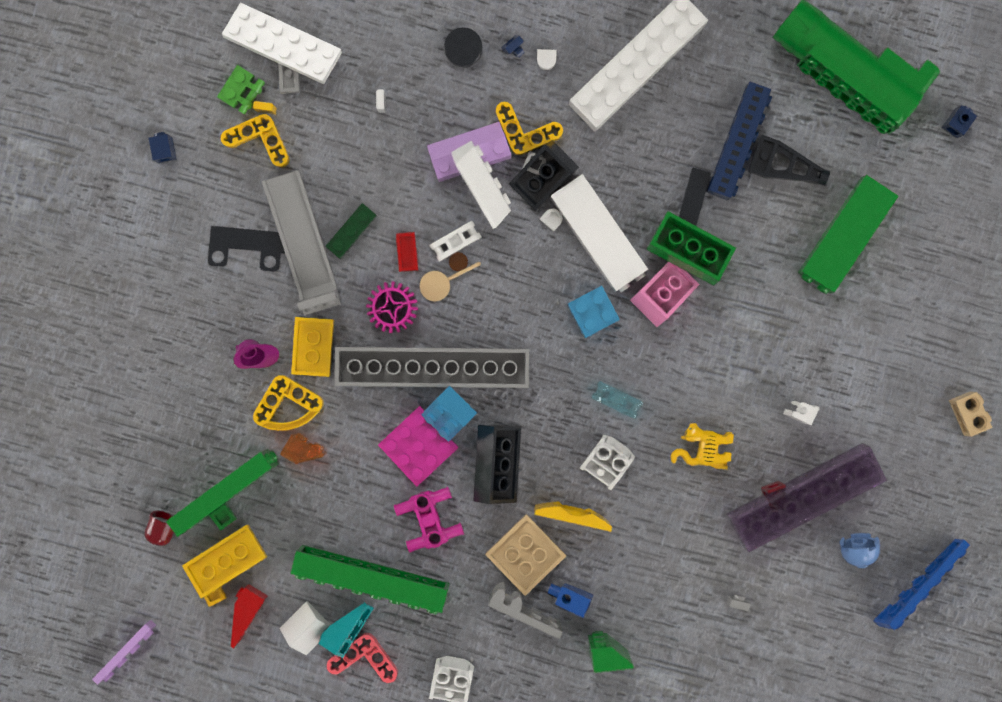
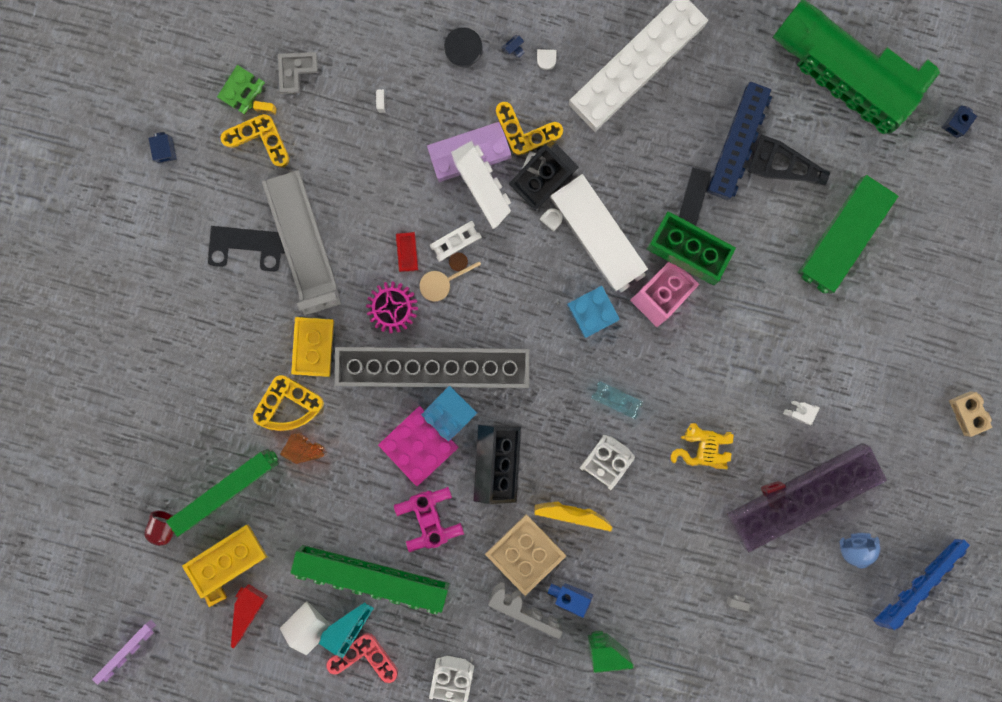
(223, 516): green plate -> none
(255, 355): magenta piece -> none
(282, 43): white plate -> none
(351, 231): dark green plate -> none

